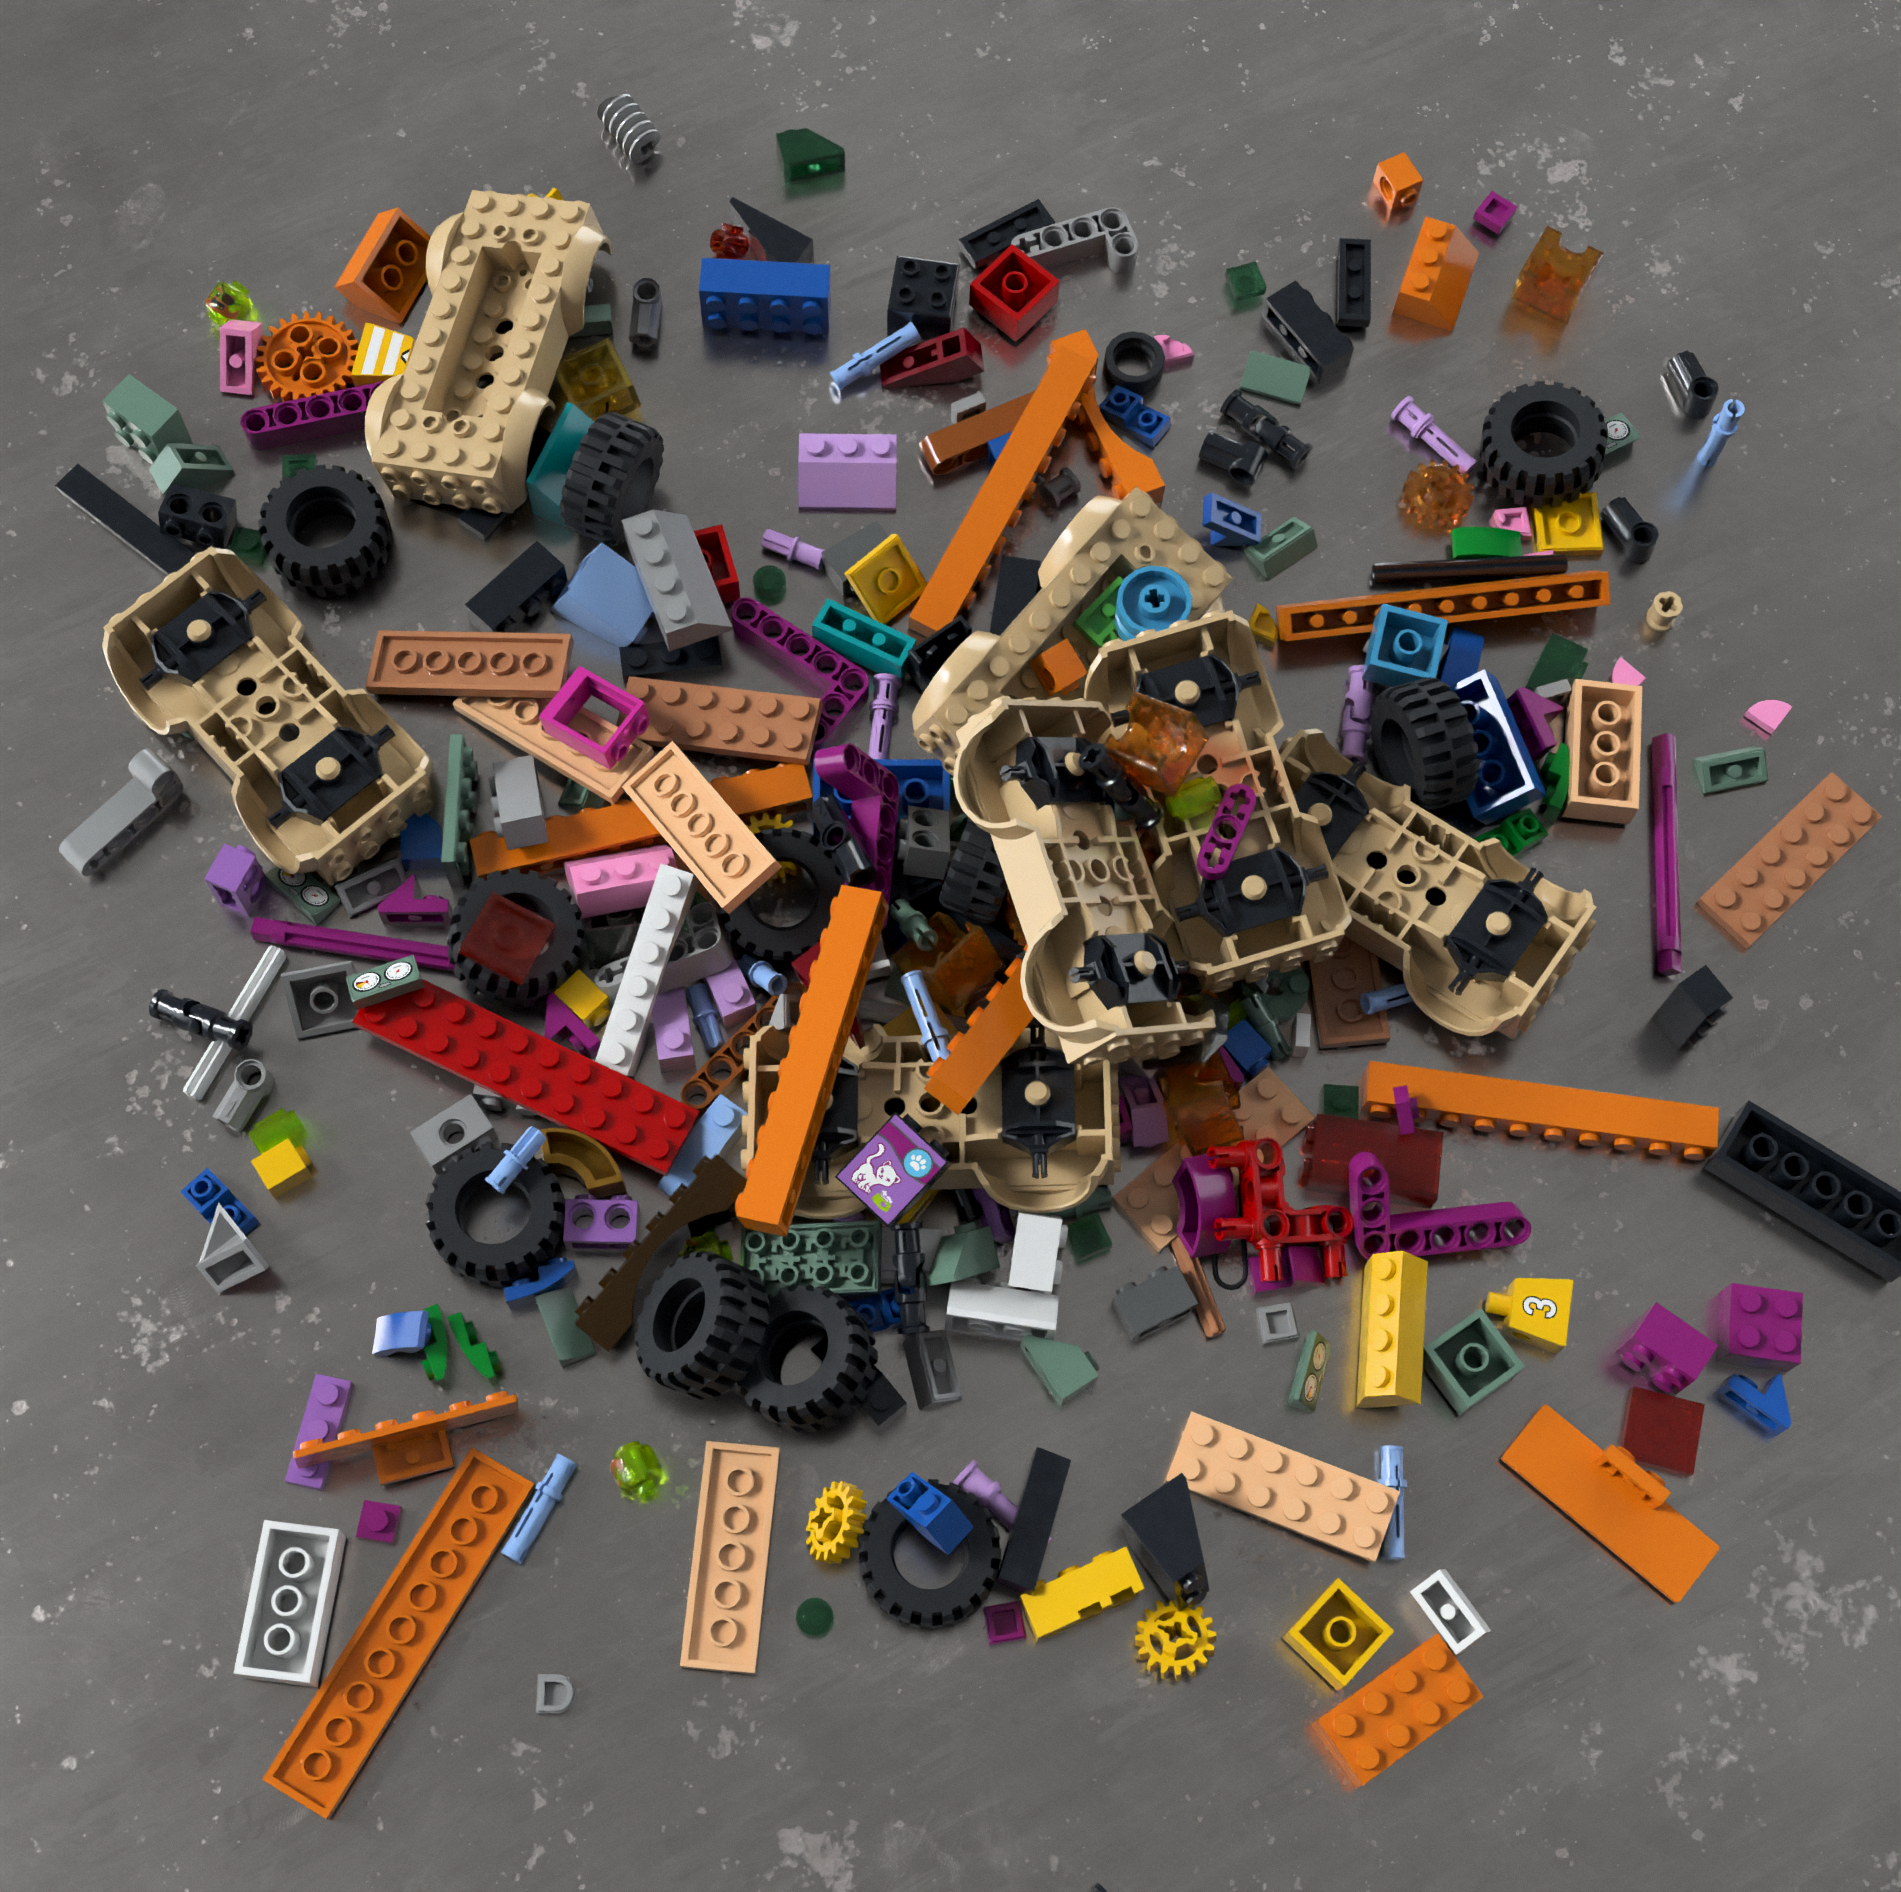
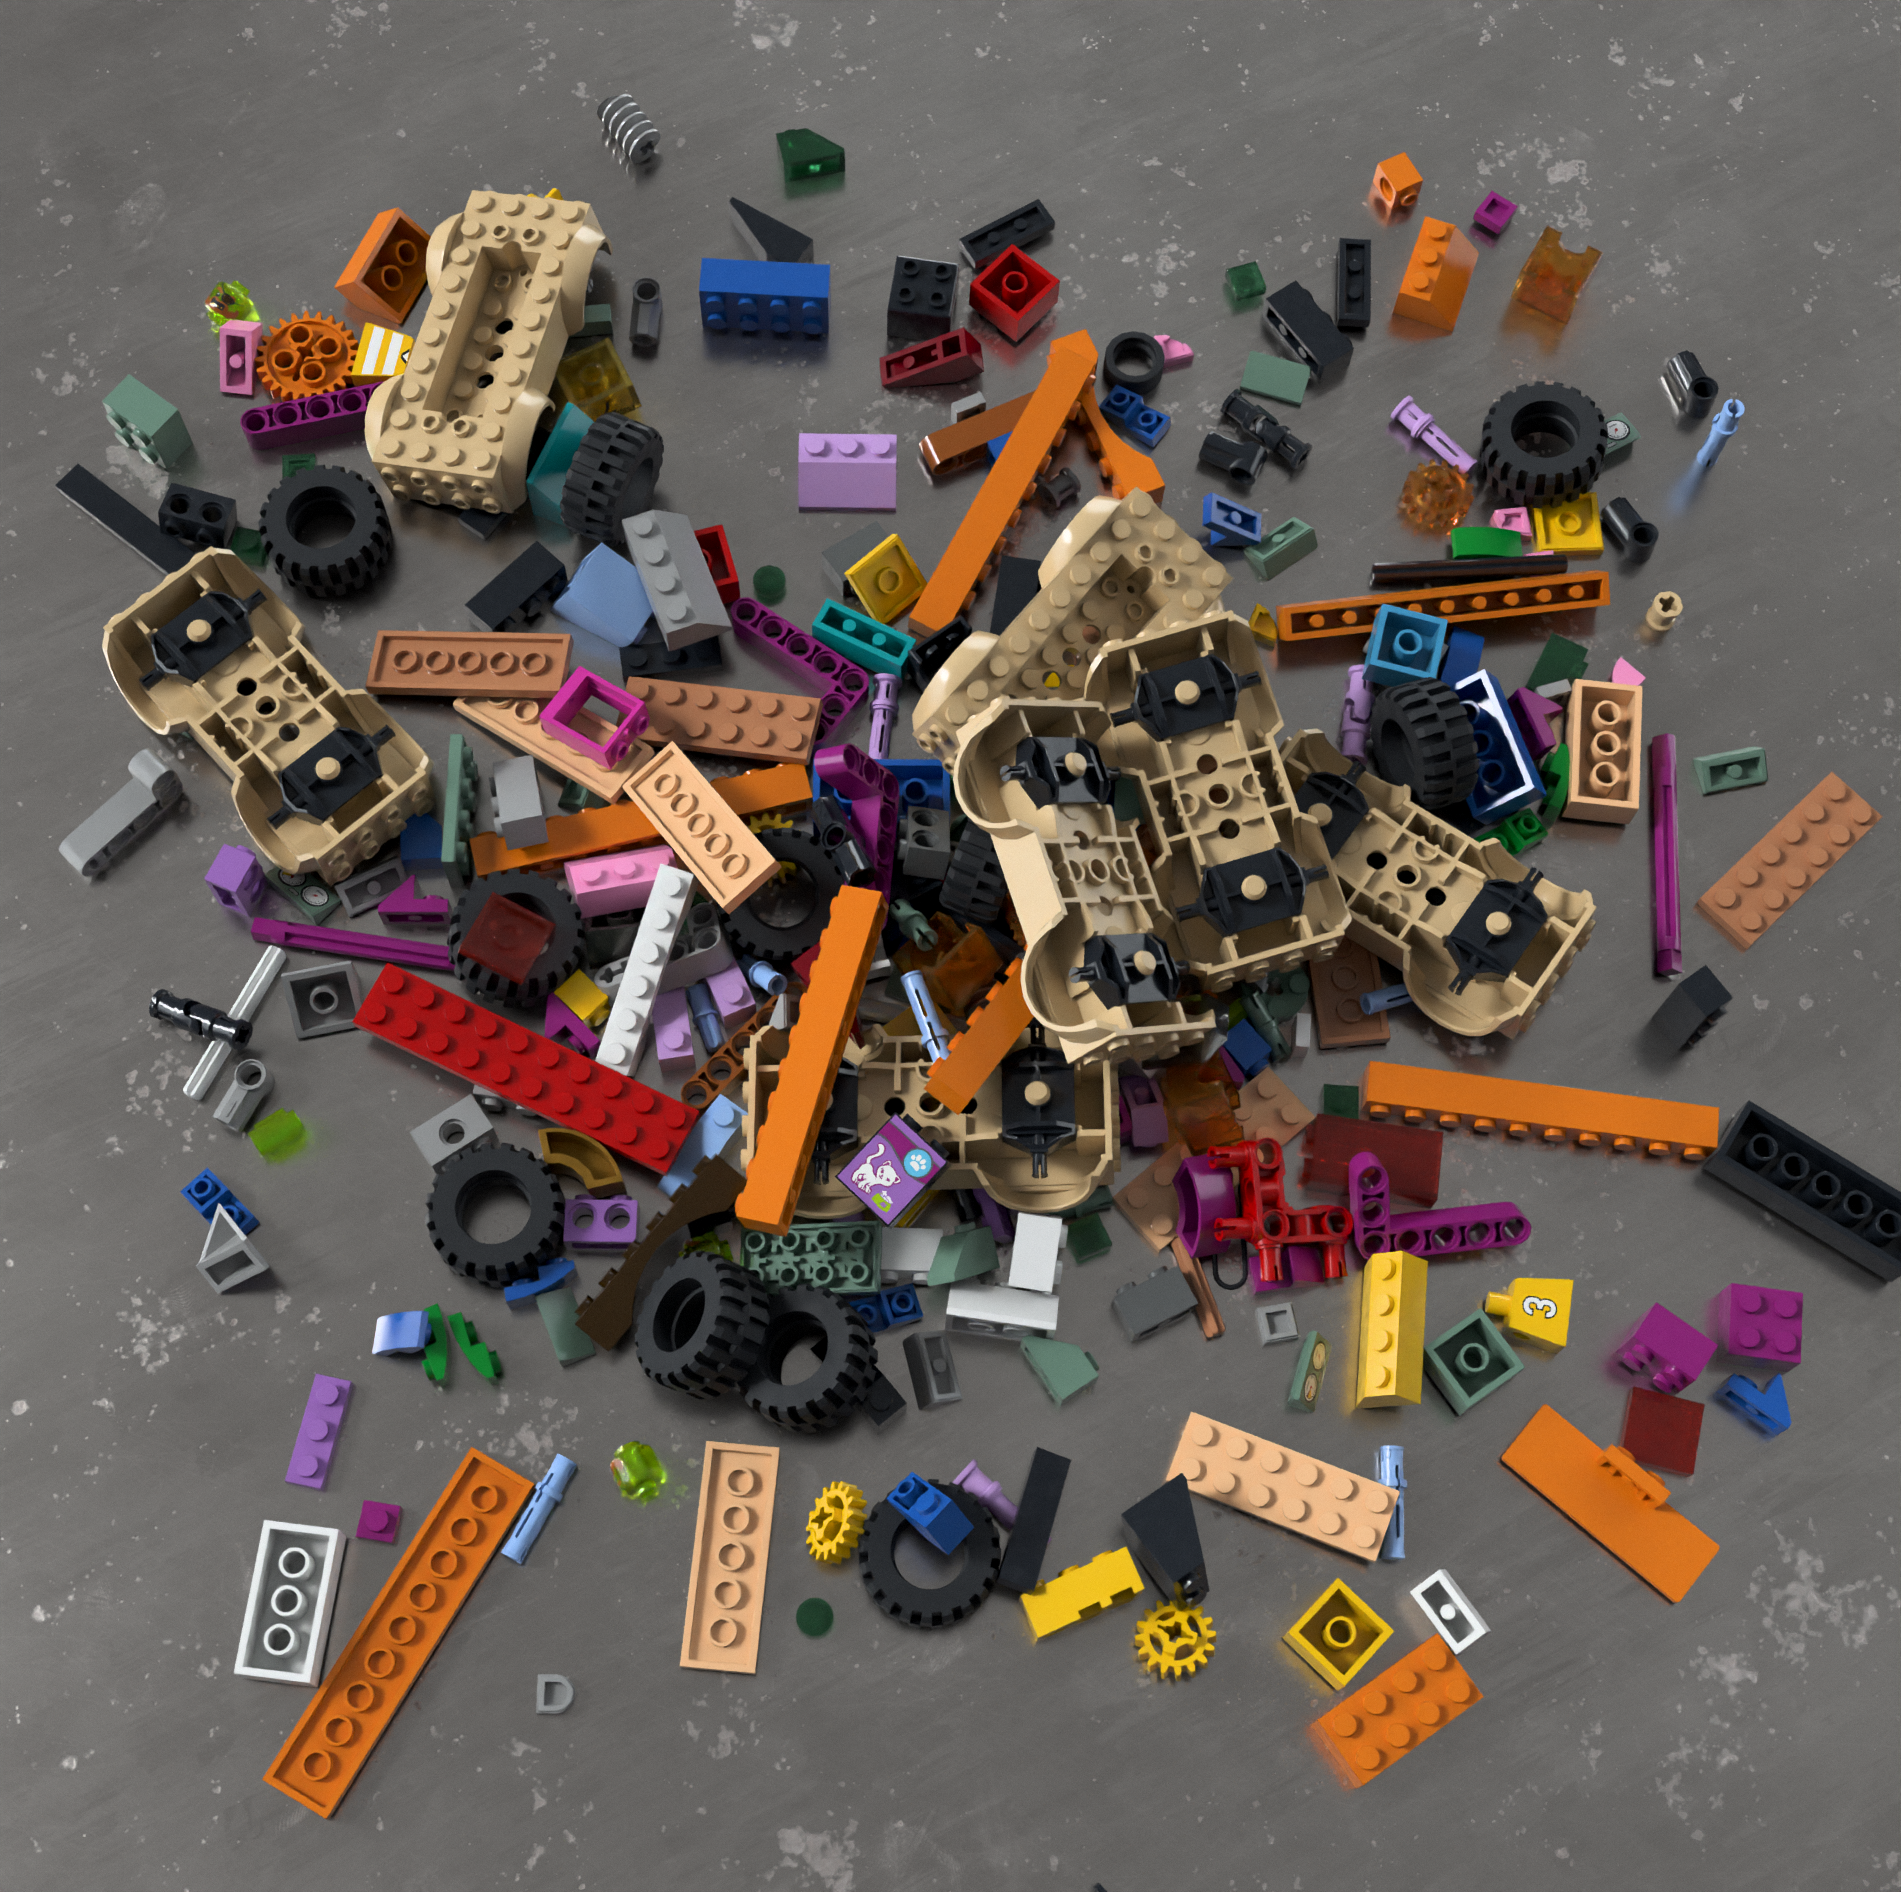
(190, 466): sand green slope -> none
(283, 1167): yellow brick -> none
(384, 982): slope -> none
(408, 1447): orange bracket -> none
(516, 1159): light blue axle -> none
(729, 242): clear red gear -> none
(792, 548): lavender axle -> none
(875, 356): light blue pin -> none
(910, 1273): black piece -> none
(1004, 1623): magenta tile -> none
(1058, 668): orange brick -> none
(1071, 247): light grey beam -> none
(1098, 619): bright green plate -> none
(1121, 786): black piece -> none
(1151, 600): dark azure wheel -> none
(1158, 743): clear orange piece -> none
(1194, 798): clear neon green brick -> none
(1224, 816): magenta beam -> none
(1406, 1109): magenta plate -> none
(1768, 714): bright pink tile -> none

